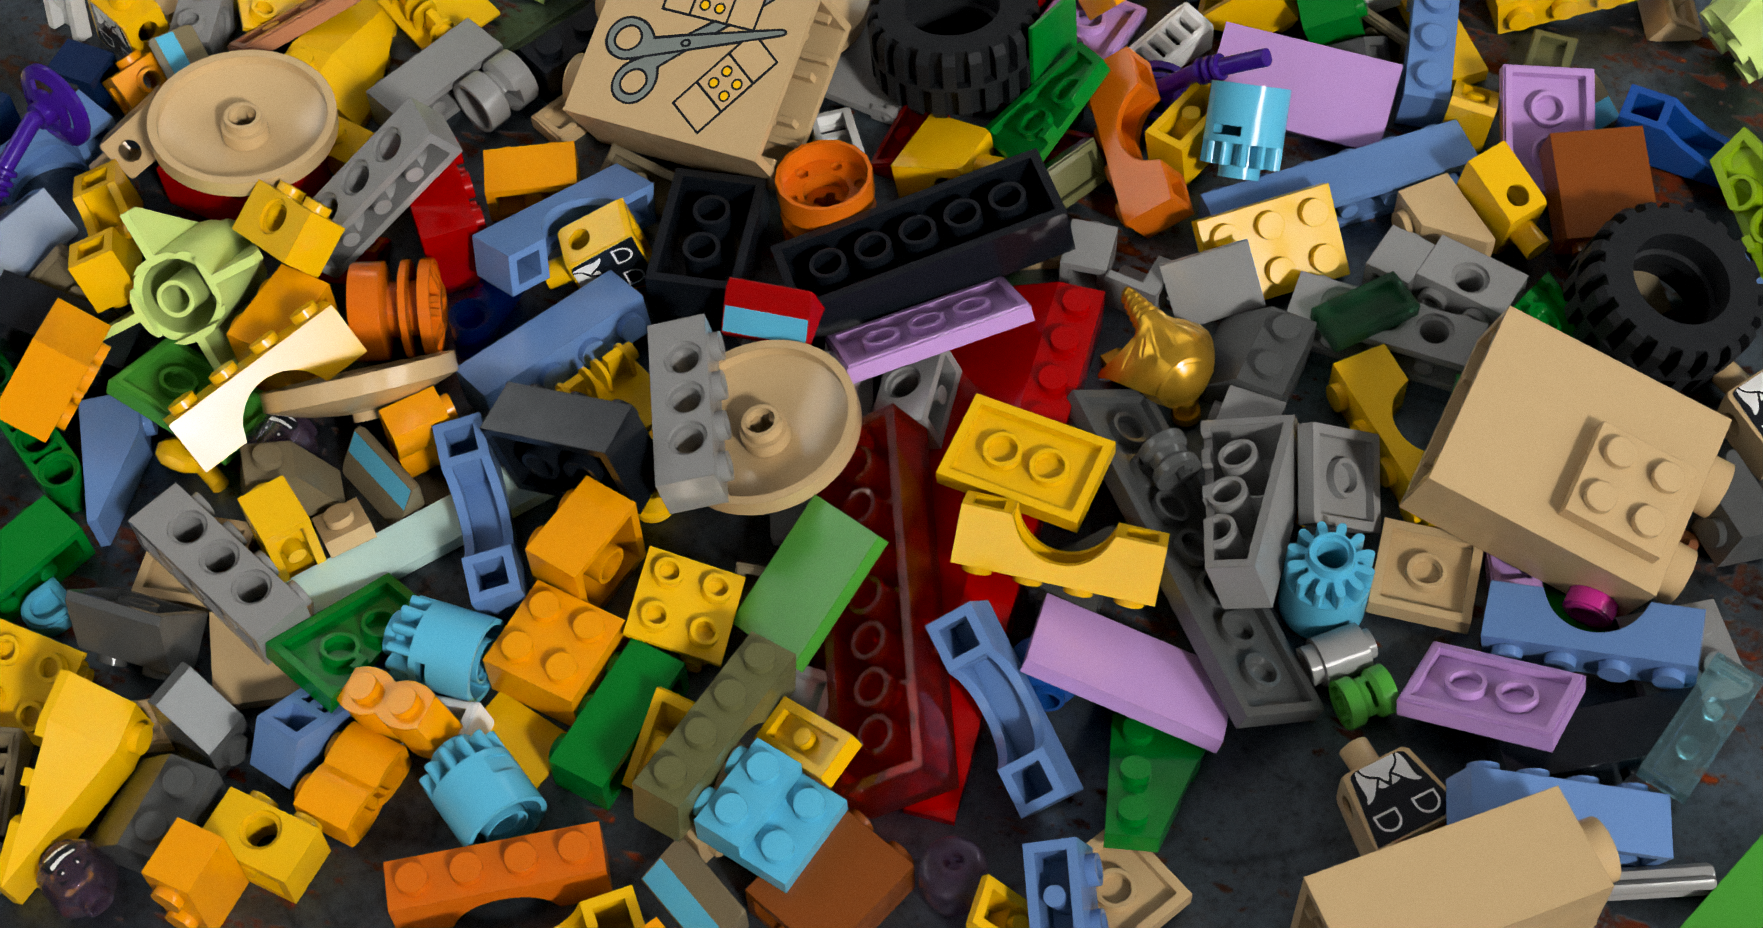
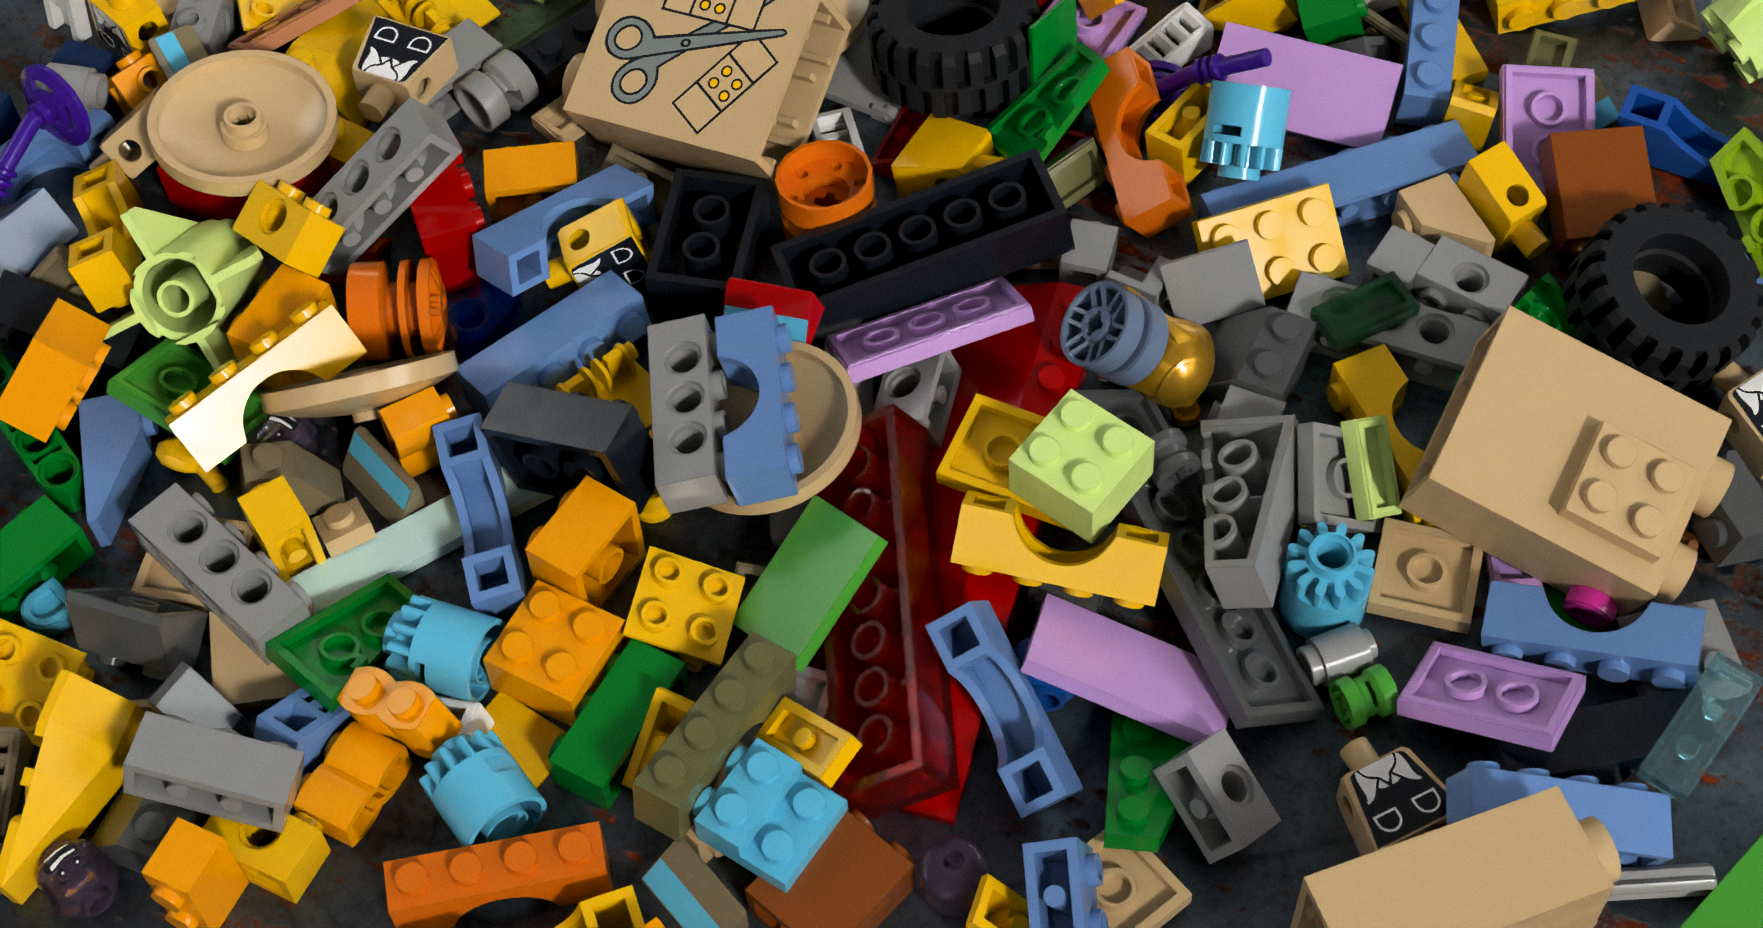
(85, 81): none -> light grey brick
(213, 771): none -> light grey brick
(400, 64): none -> torso
(762, 451): none -> medium blue arch
(1081, 465): none -> yellowish green brick
(1114, 333): none -> sand blue wheel
(1217, 796): none -> light grey brick
(1371, 467): none -> yellowish green tile

